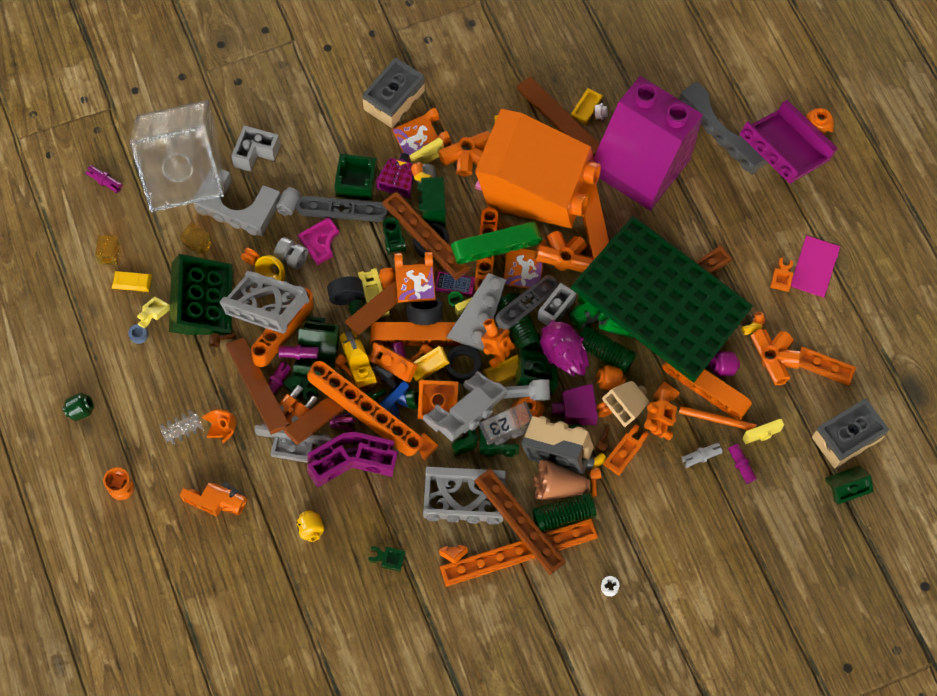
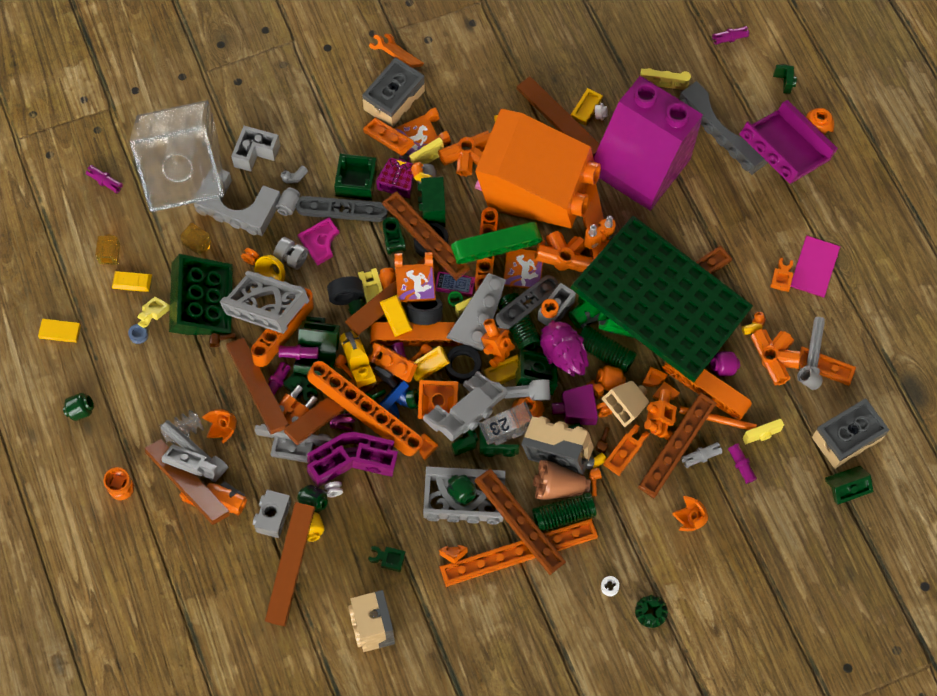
(59, 330): none -> yellow tile
(183, 441): none -> light grey axle
(189, 461): none -> light grey hinge
(189, 485): none -> dark orange tile
(272, 525): none -> light grey brick
(288, 177): none -> light grey arm
(290, 564): none -> dark orange tile
(313, 496): none -> dark green head
(333, 489): none -> white bush
(371, 621): none -> tan piece
(388, 136): none -> orange tile
(395, 50): none -> orange flag
(396, 315): none -> yellow tile
(461, 489): none -> dark green head
(546, 304): none -> orange bush
(598, 389): none -> orange tile
(602, 232): none -> orange piece
(649, 620): none -> dark green gear
(654, 377): none -> orange tile
(667, 79): none -> light yellow plate
(677, 445): none -> dark orange tile
(693, 516): none -> orange piece
(730, 35): none -> magenta pin
(786, 72): none -> dark green bracket
(810, 374): none -> light grey axle

